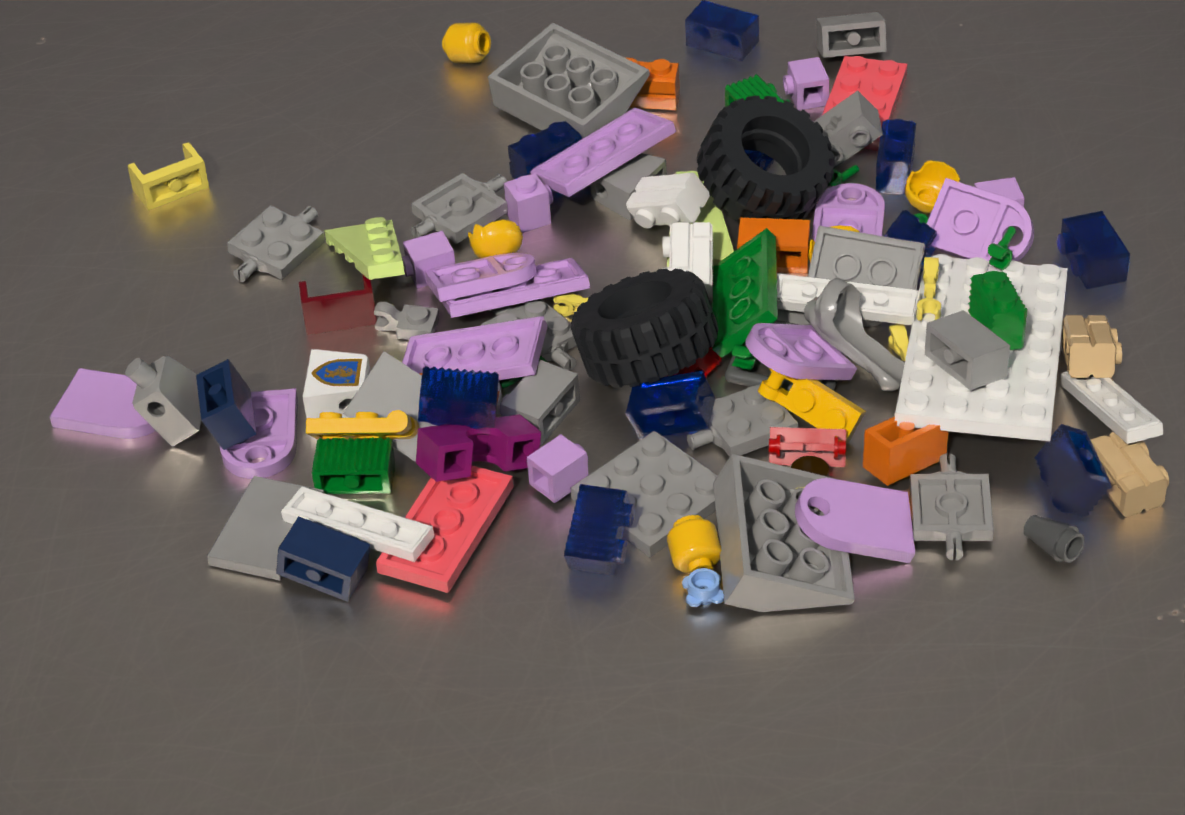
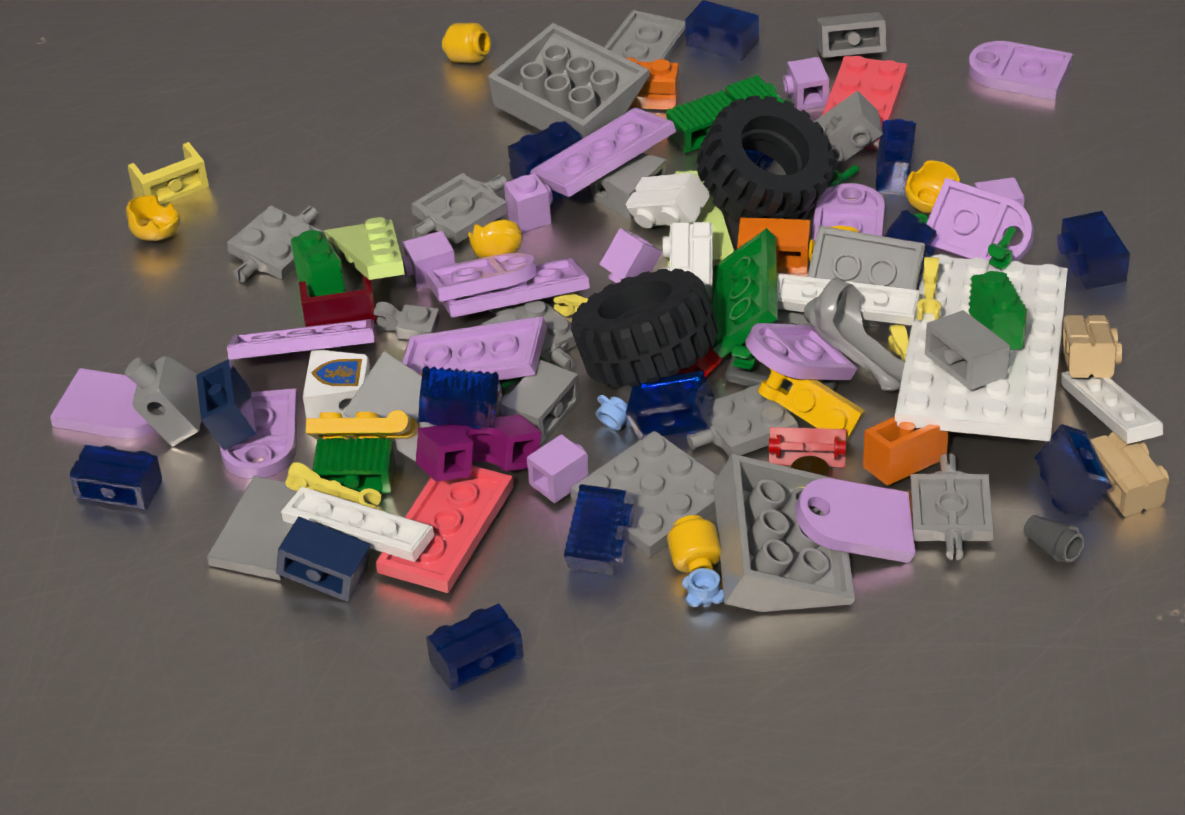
(116, 476): none -> clear blue brick
(150, 219): none -> yellow hair
(301, 339): none -> lavender tile
(302, 476): none -> light yellow piece
(317, 264): none -> green brick
(474, 646): none -> clear blue brick
(612, 412): none -> light blue plate
(629, 256): none -> lavender brick
(647, 37): none -> light grey tile
(695, 119): none -> green brick
(1020, 68): none -> lavender tile

